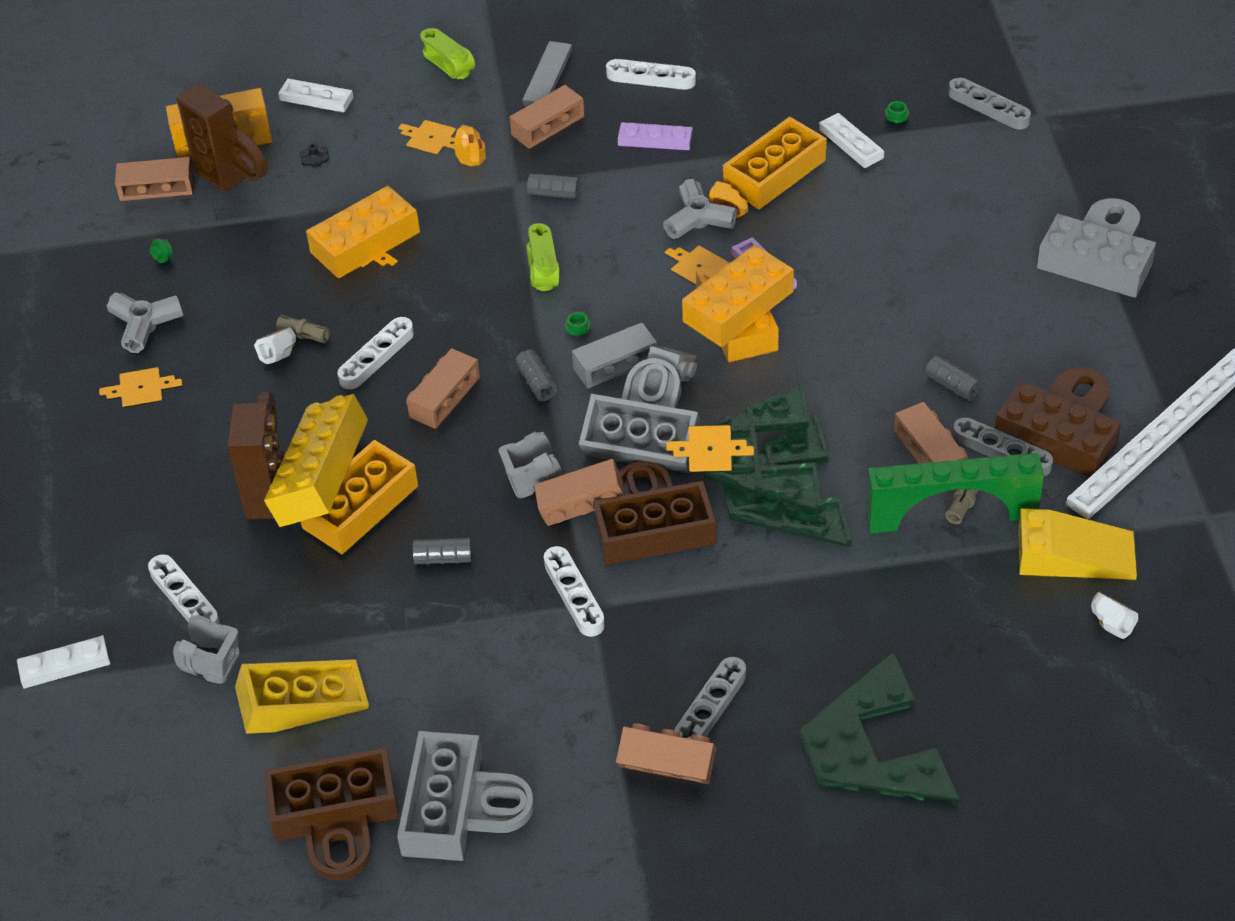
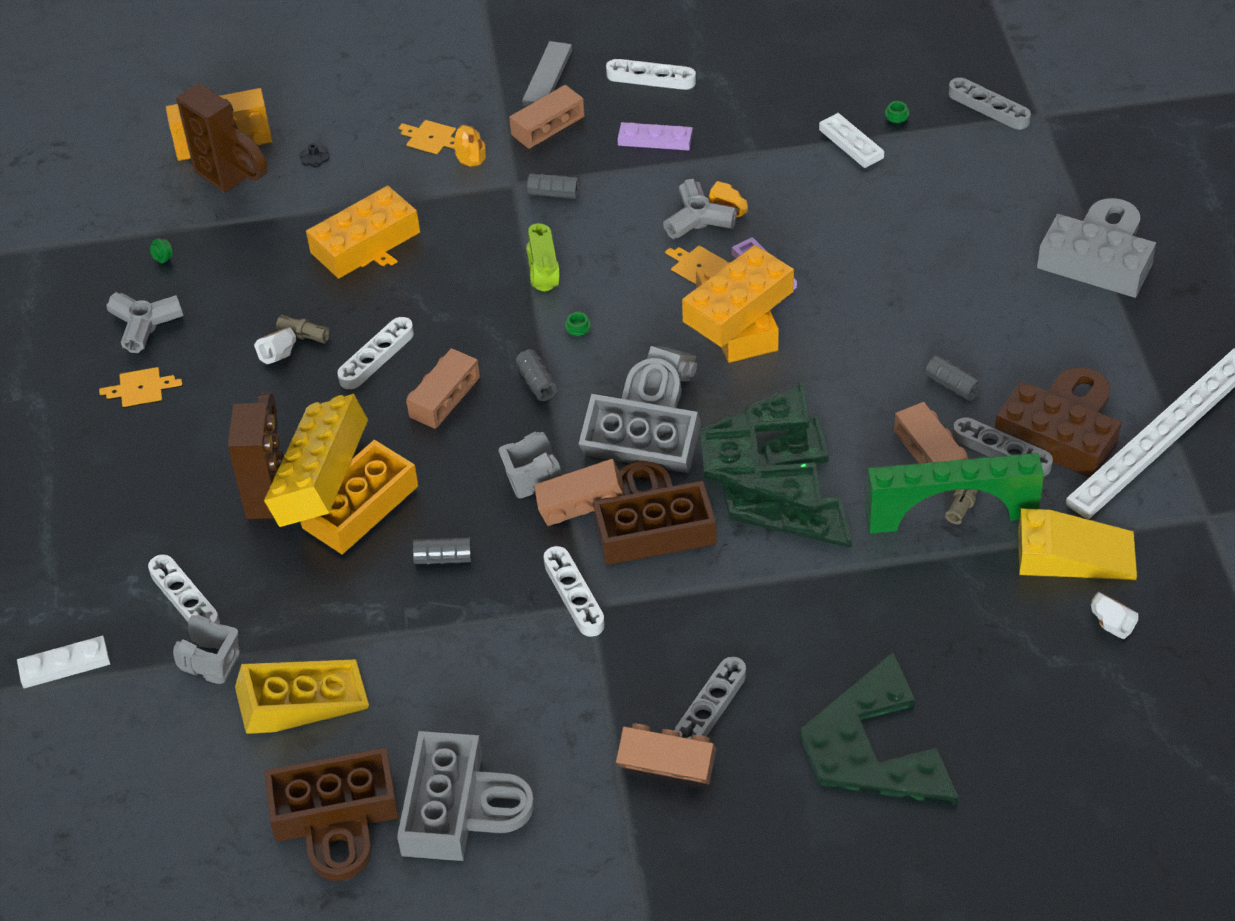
(154, 178): nougat brick -> none
(316, 95): white plate -> none
(447, 54): lime piece -> none
(612, 355): light grey brick -> none
(700, 457): light orange piece -> none
(775, 162): light orange brick -> none

